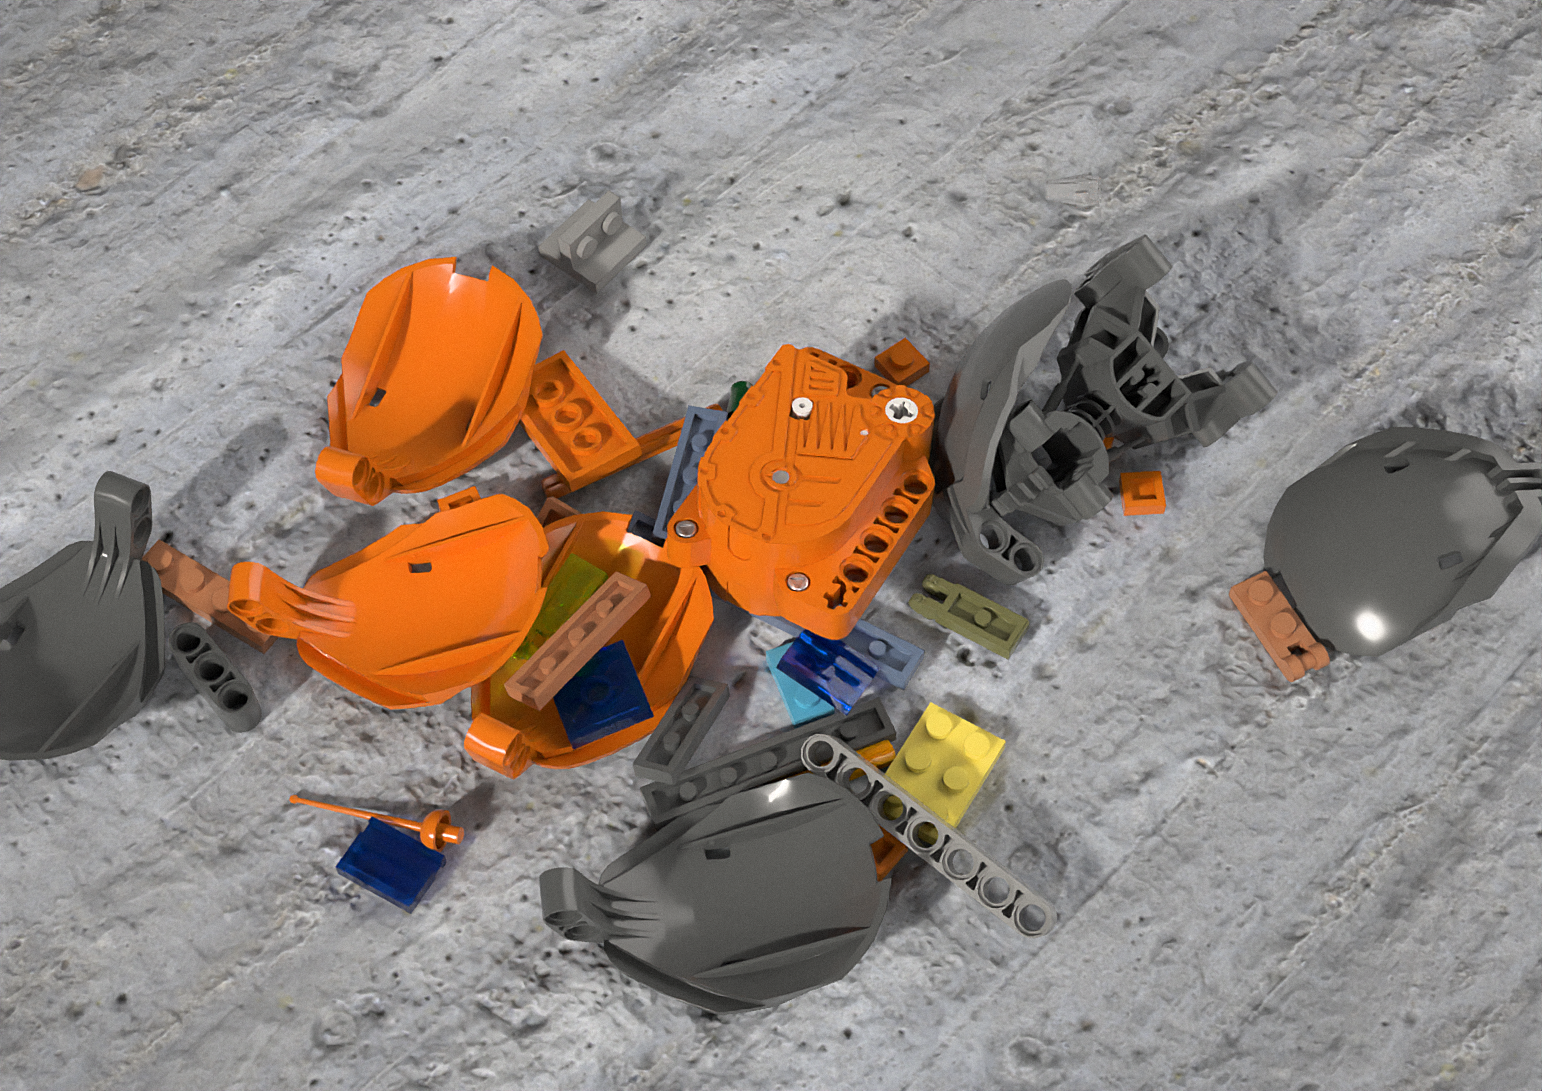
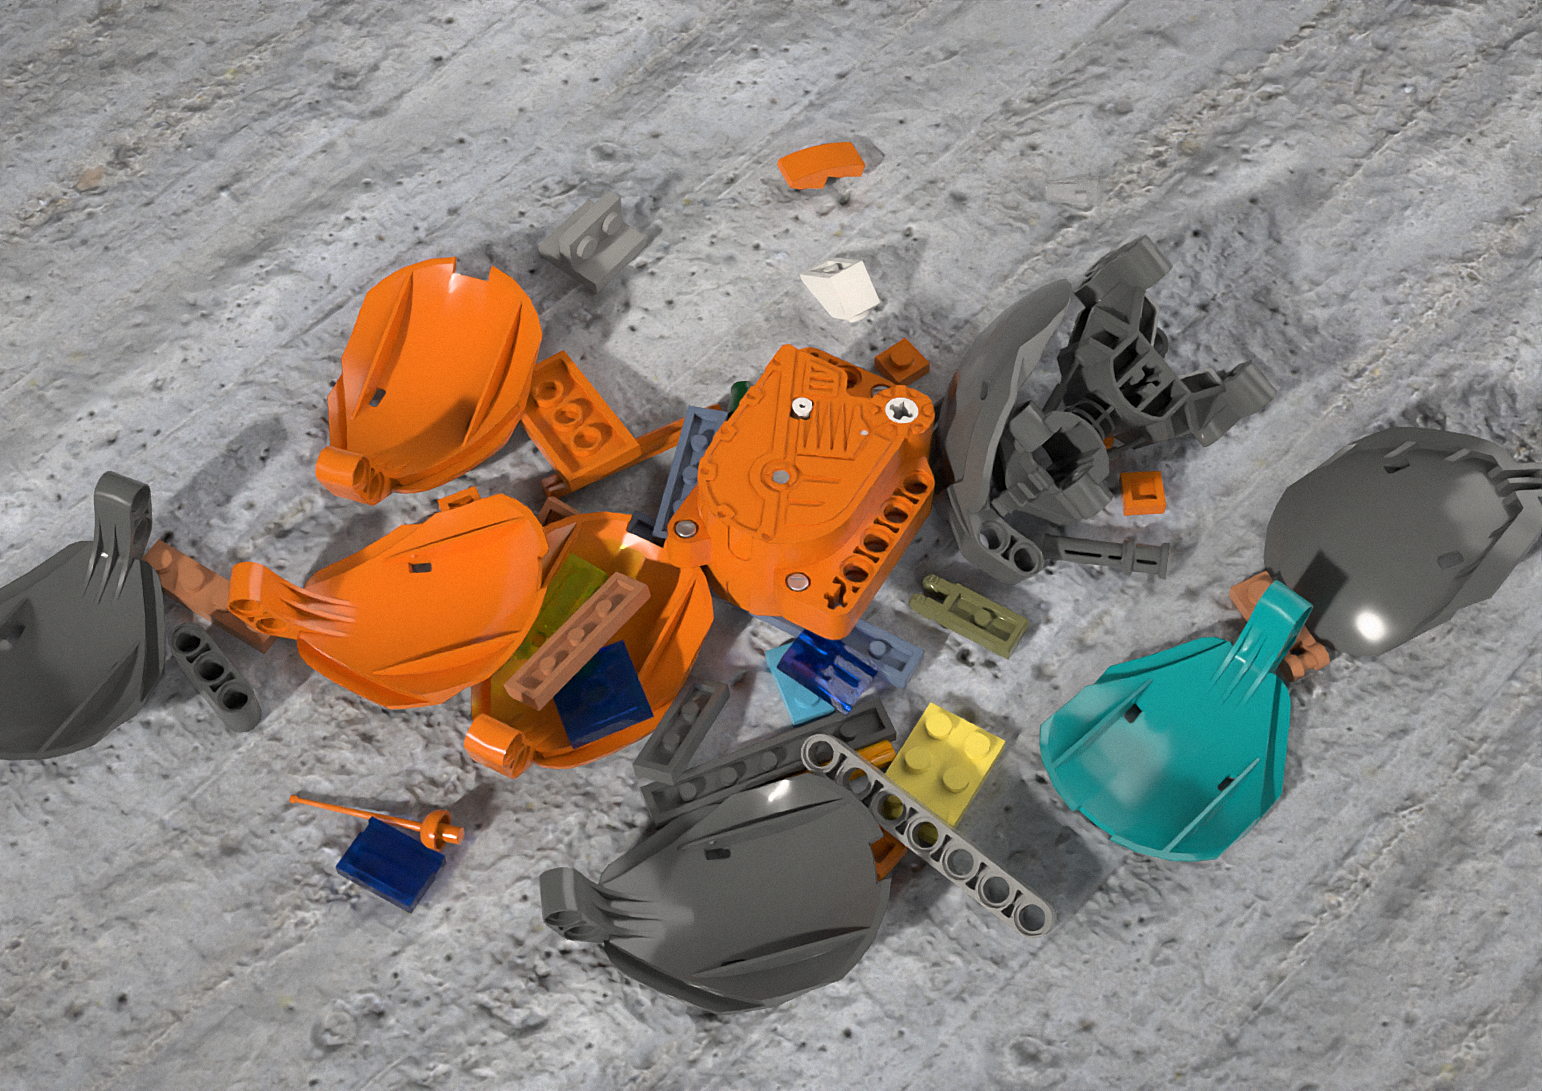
(815, 164): none -> orange slope
(842, 288): none -> white slope
(1127, 556): none -> dark grey pin
(1203, 718): none -> teal windscreen

